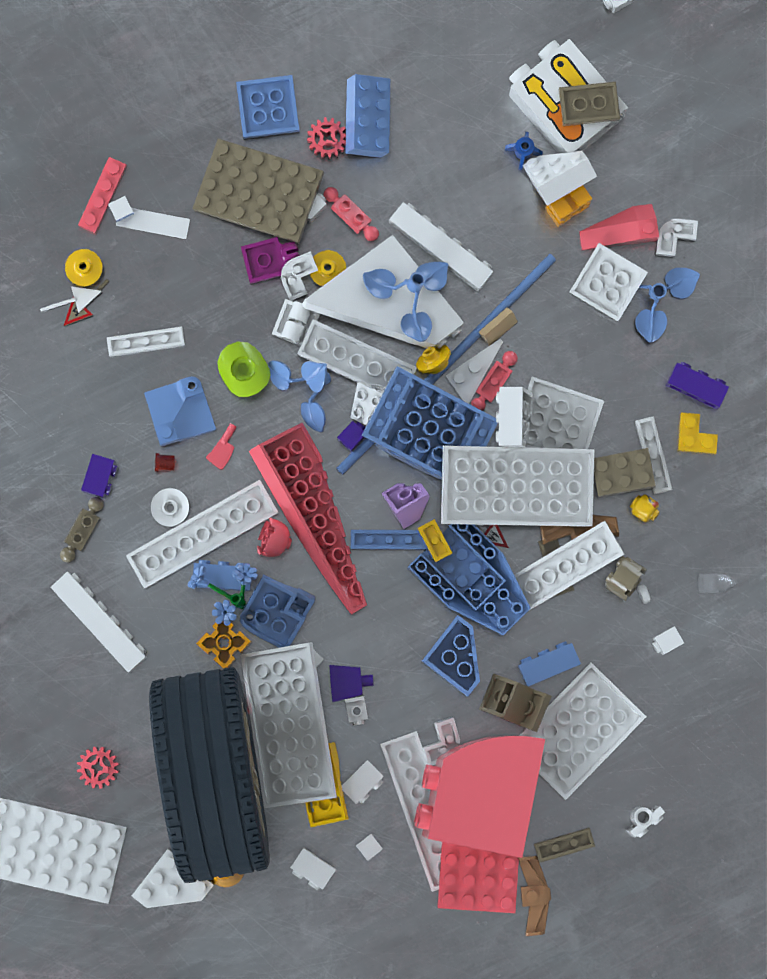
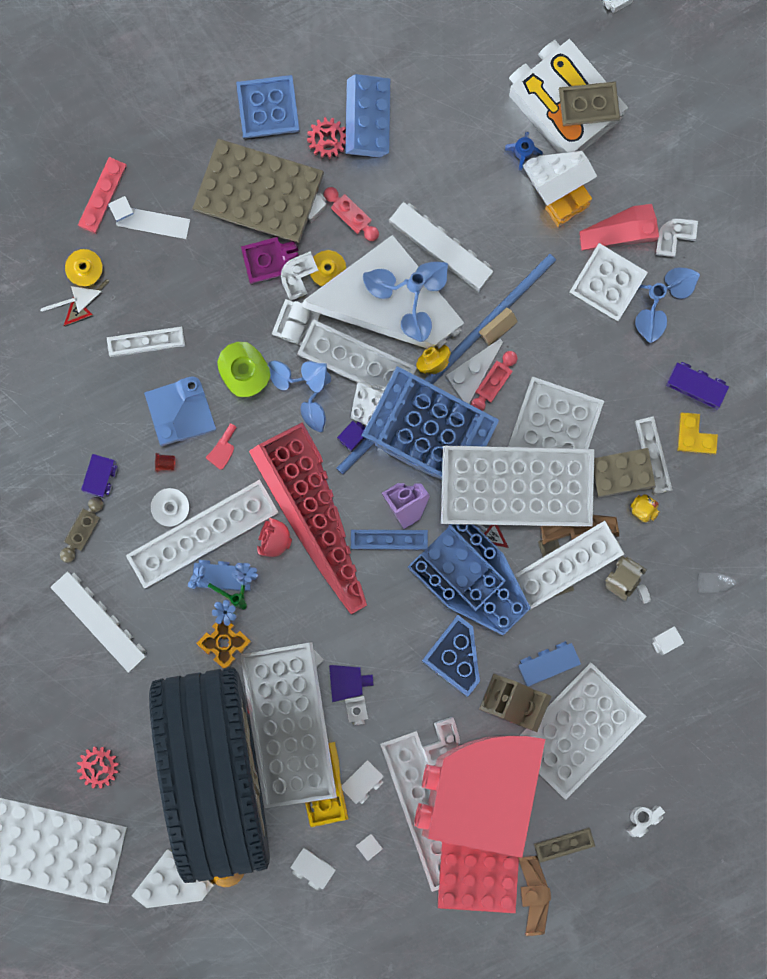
(276, 611): medium blue slope -> none
(434, 540): yellow plate -> none
(514, 409): white brick -> none

